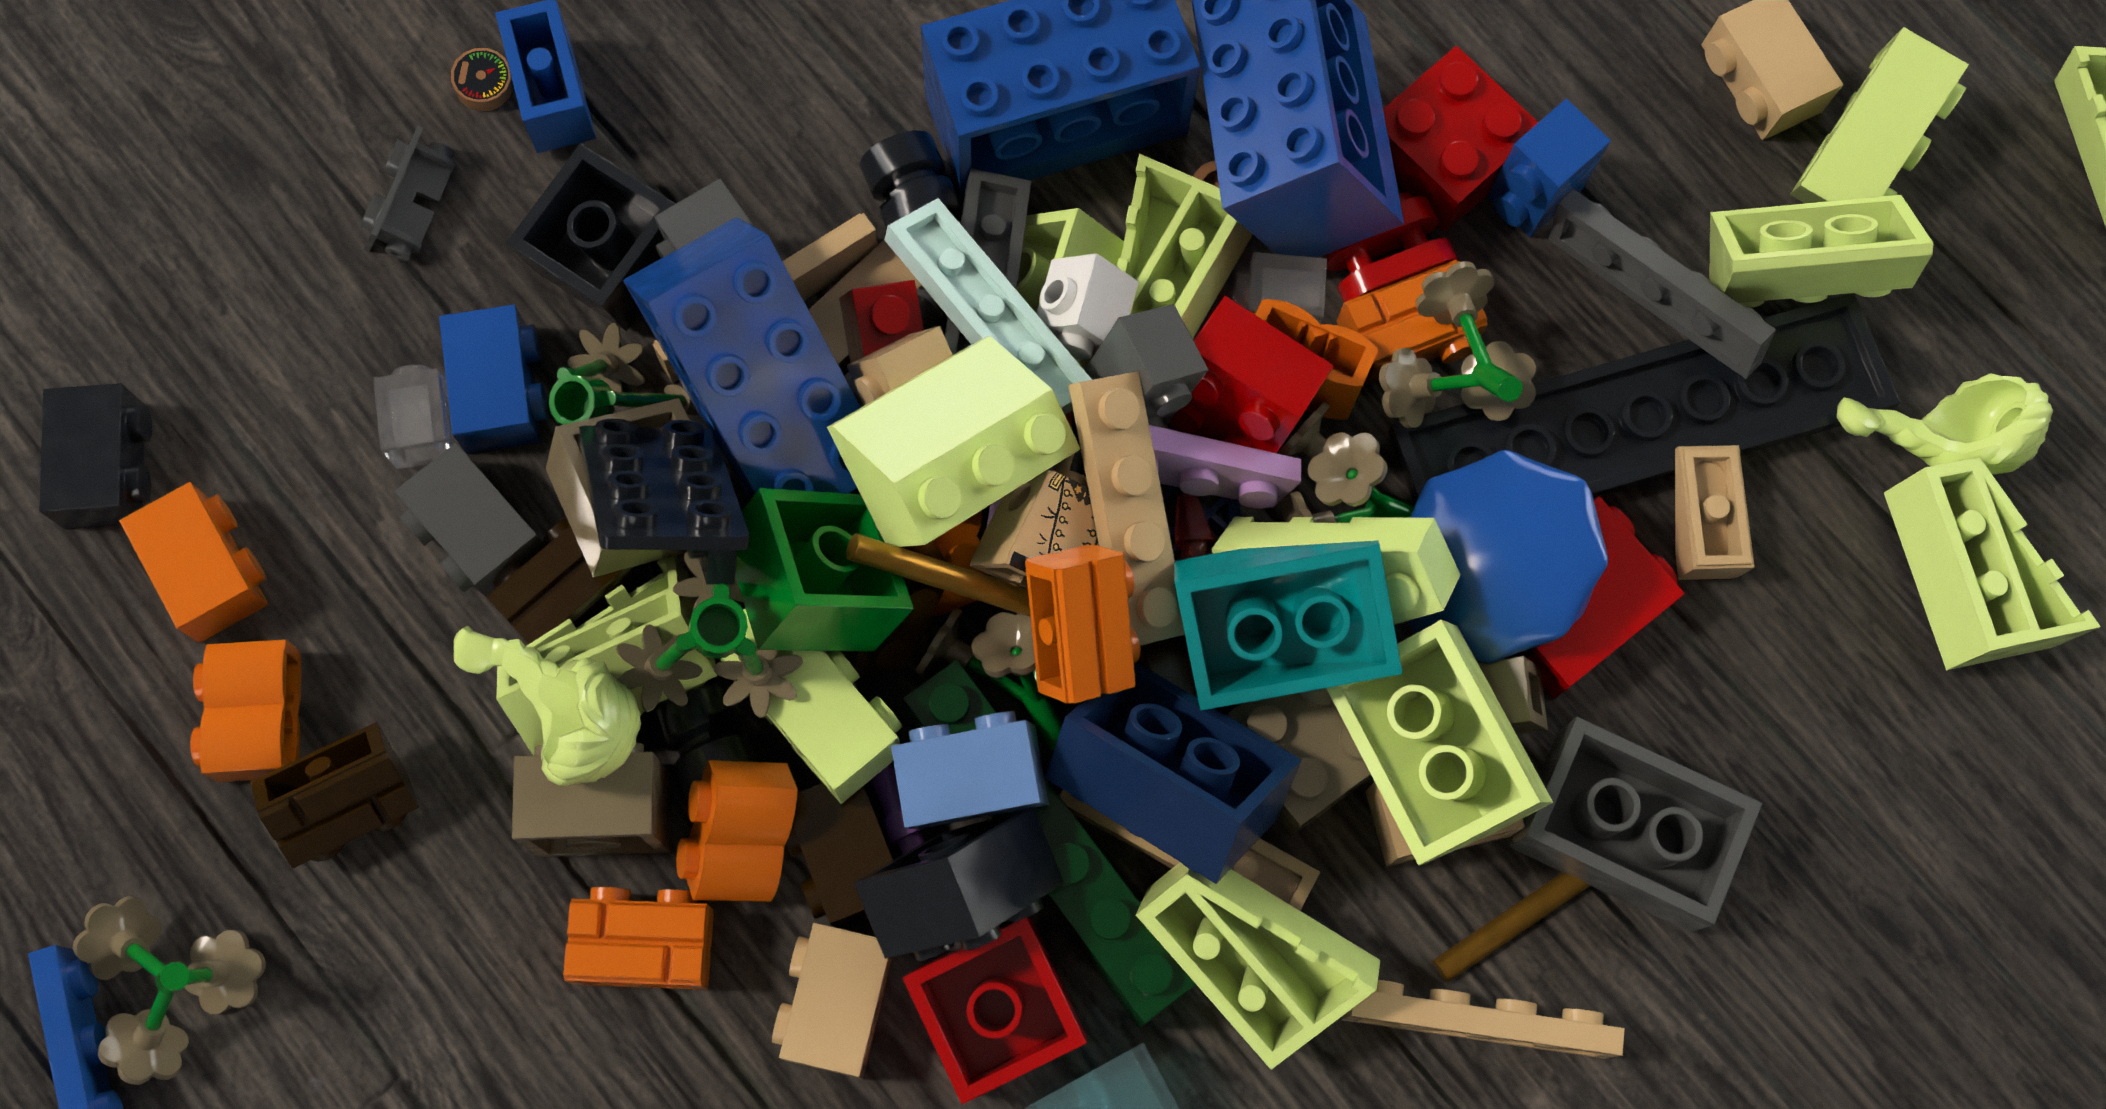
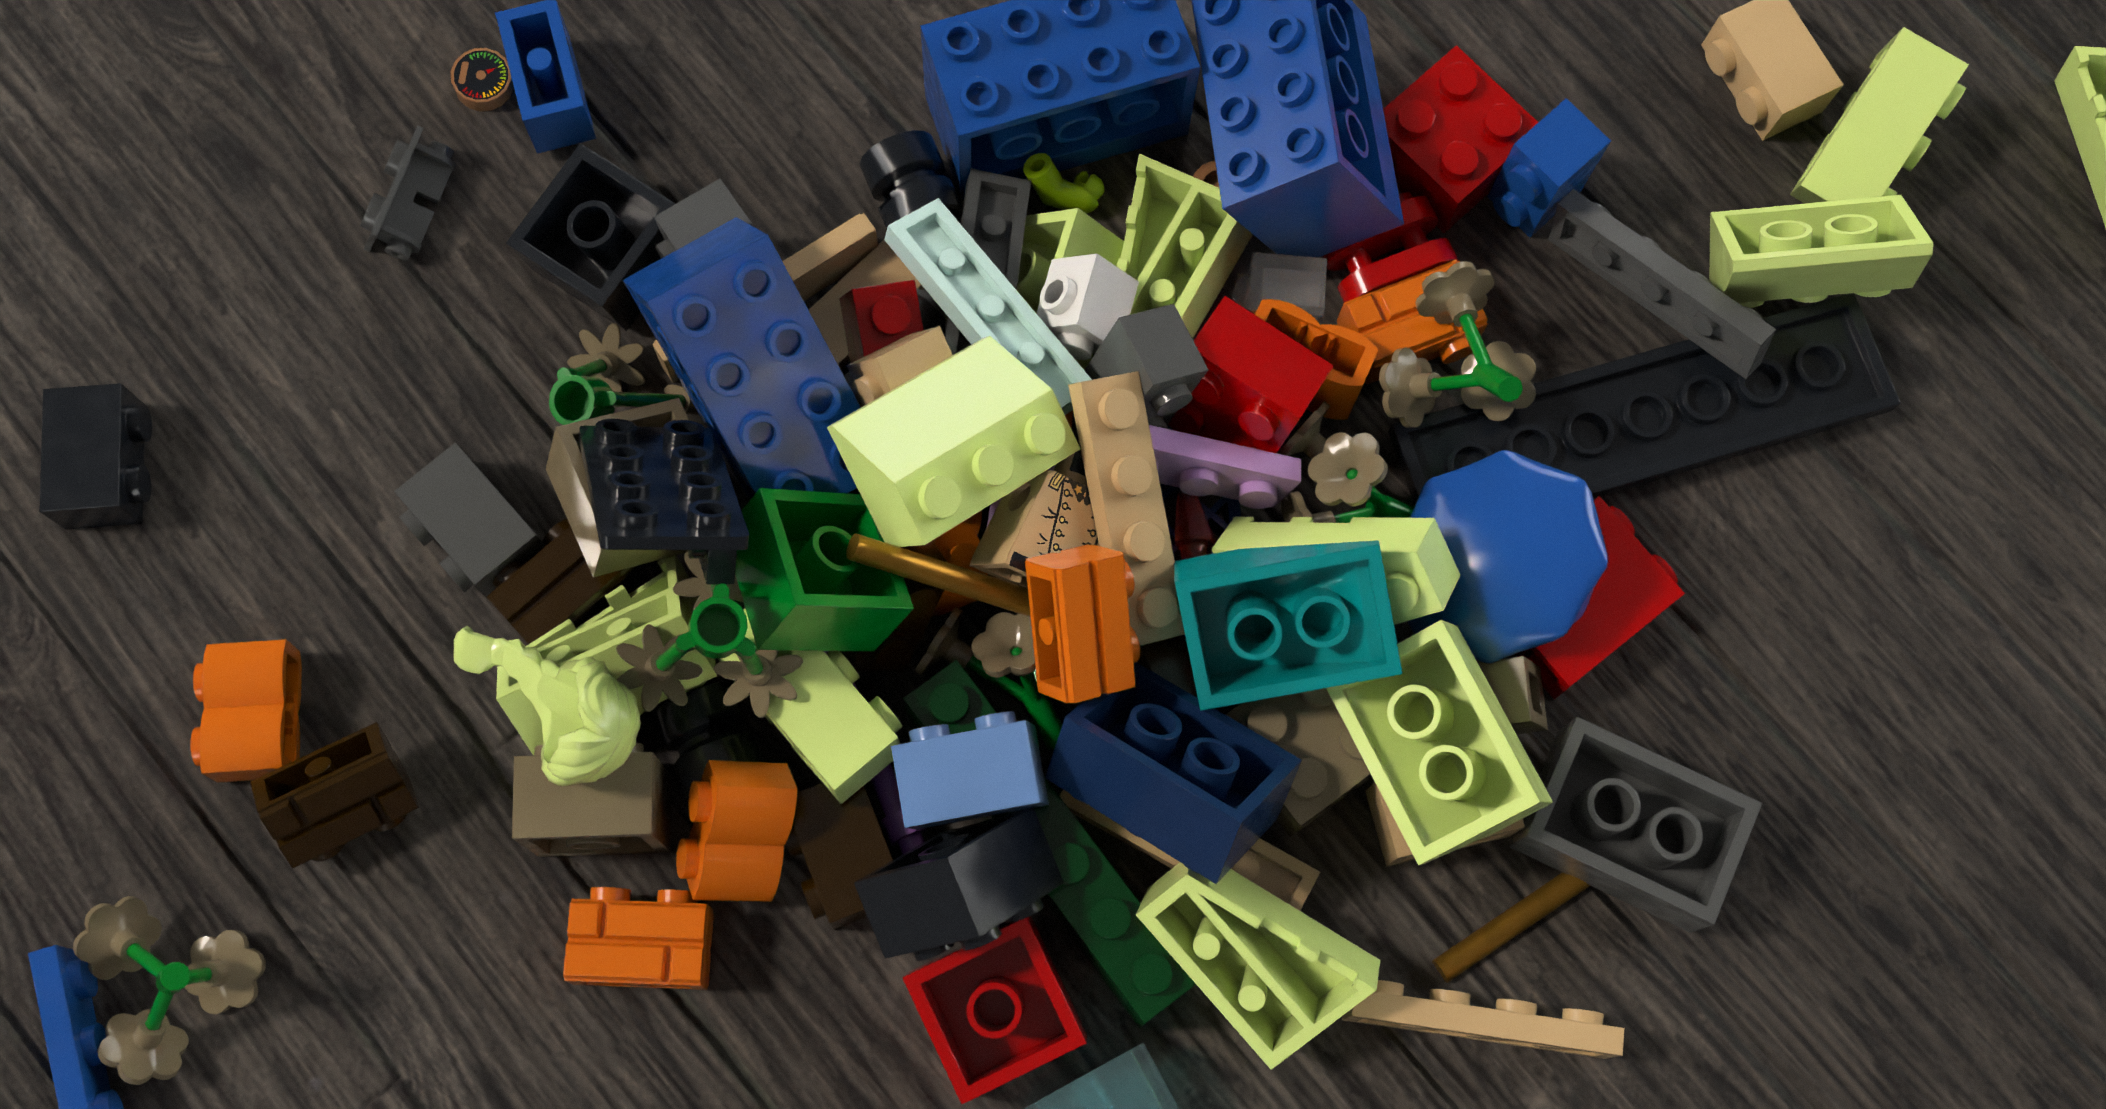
(195, 561): orange brick -> none
(413, 415): clear brick -> none
(492, 379): blue brick -> none
(834, 1001): tan brick -> none
(1059, 192): none -> lime arm
(1711, 514): tan slope -> none
(1977, 569): yellowish green wedge -> none
(1985, 418): yellowish green hair -> none

